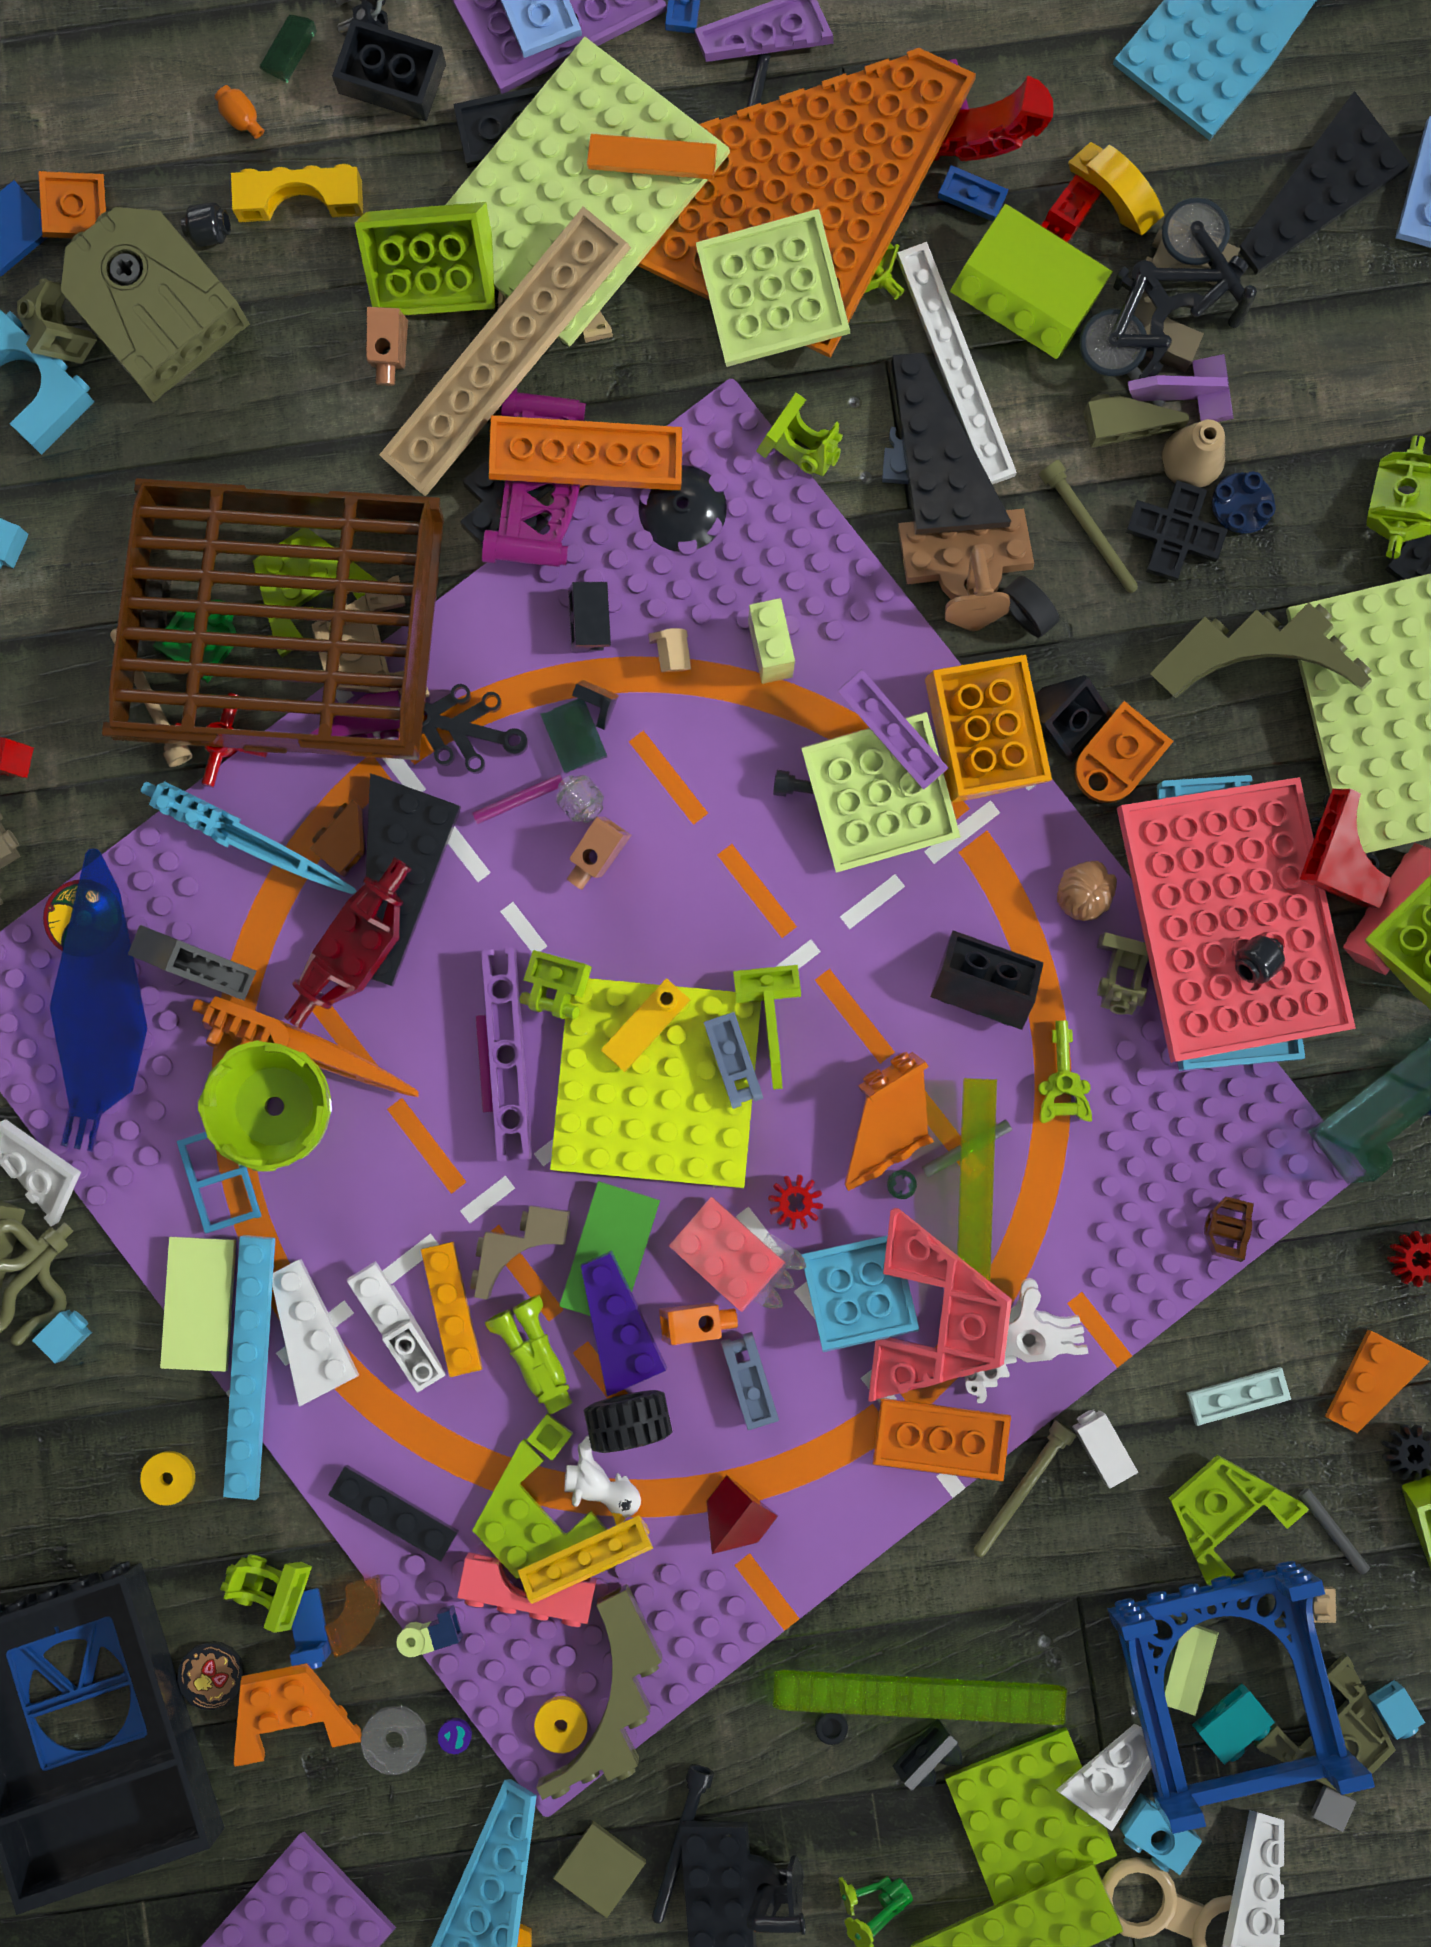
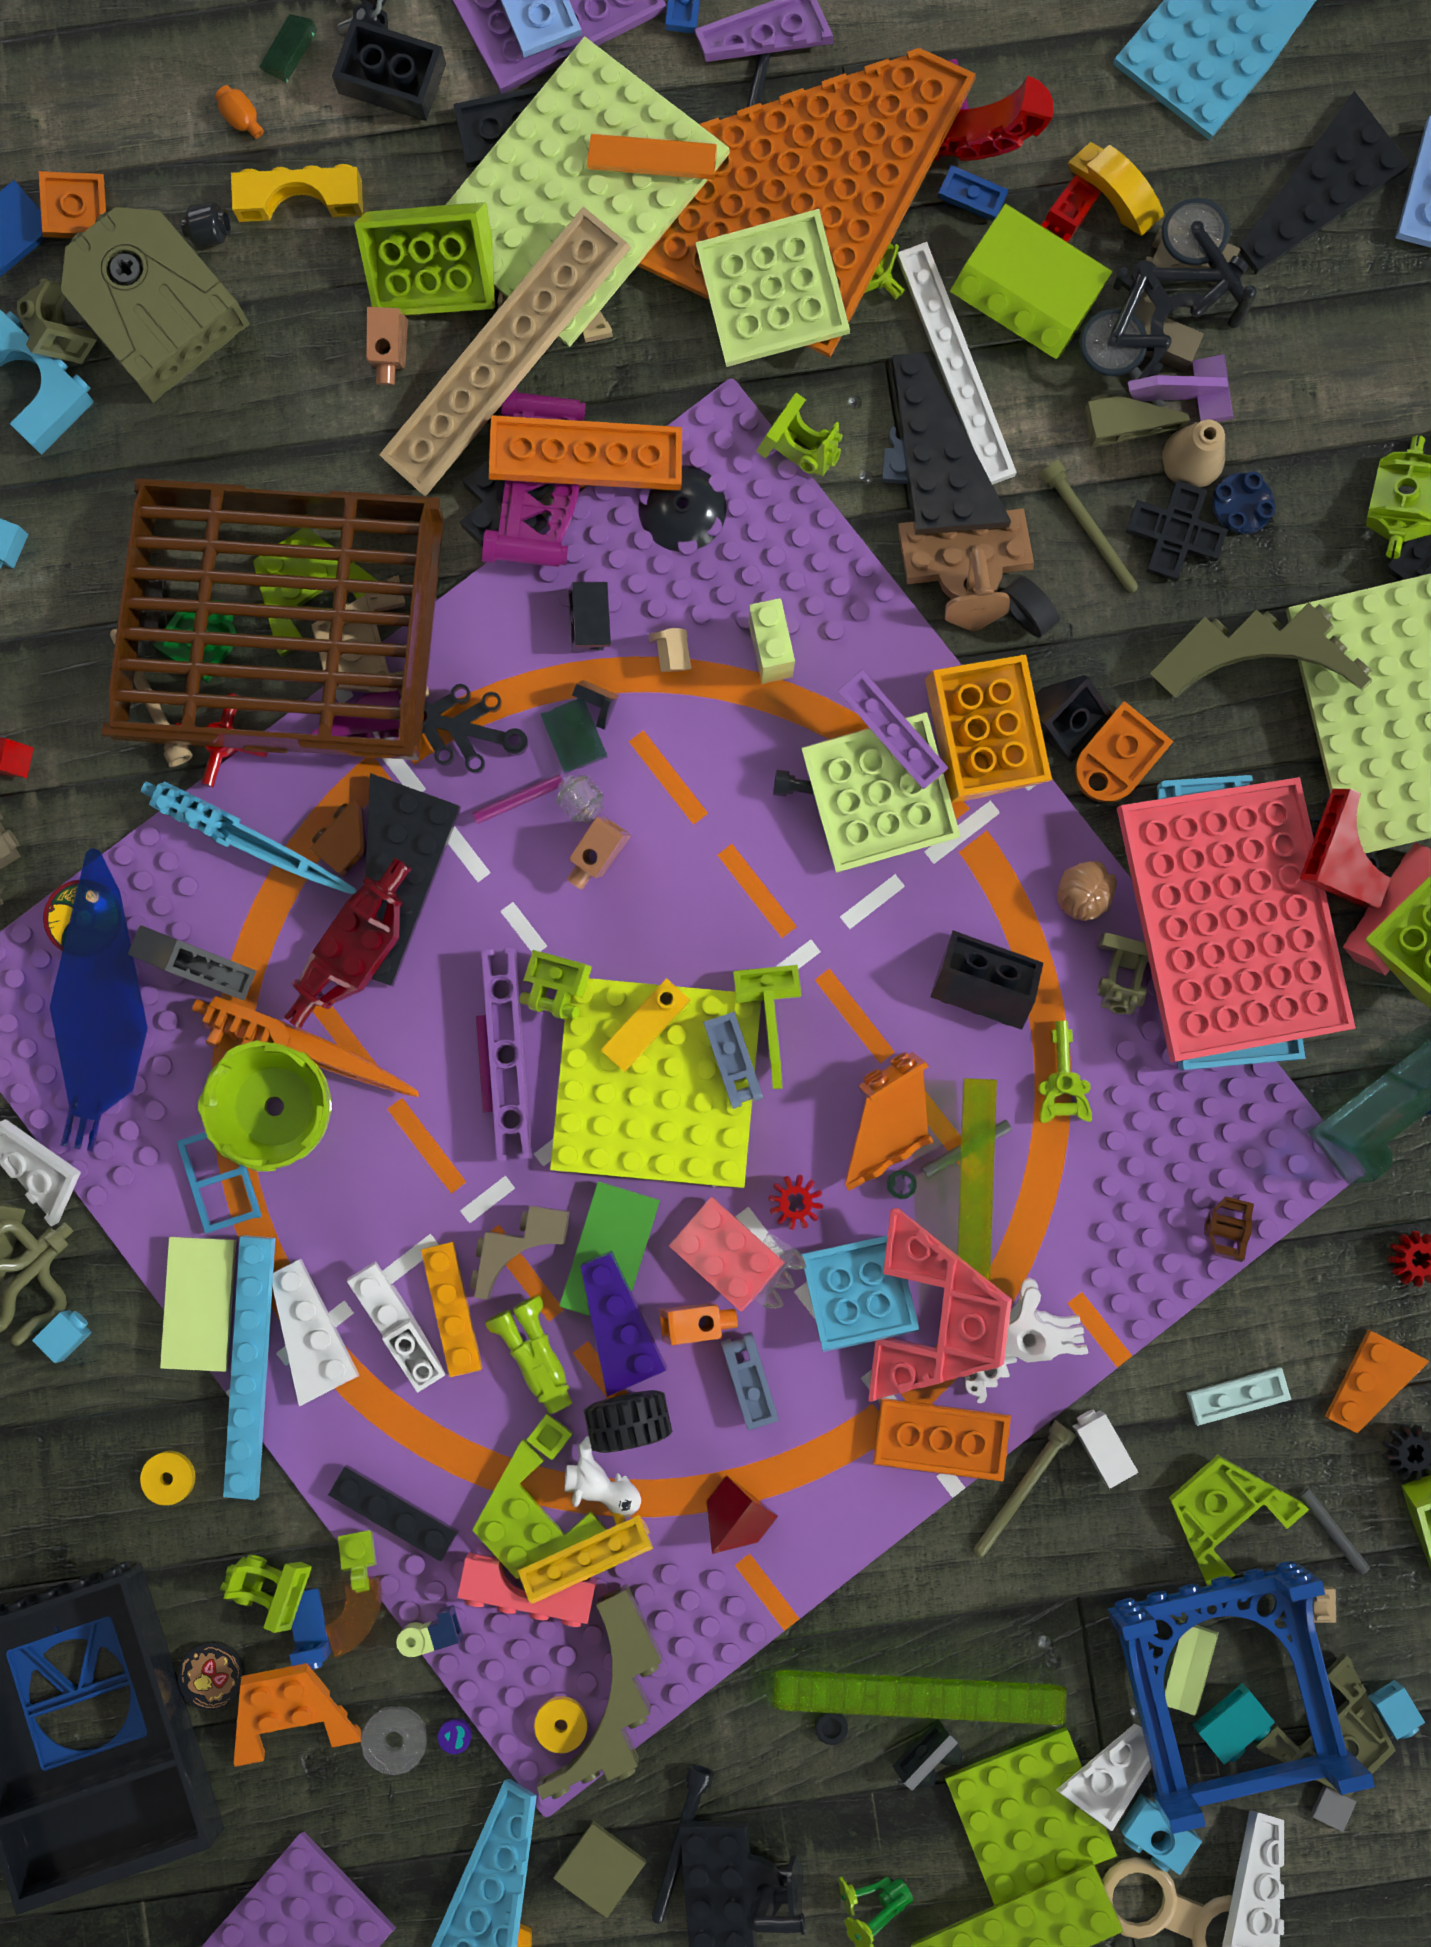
(357, 1554): none -> lime plate
(1260, 959): black head -> none

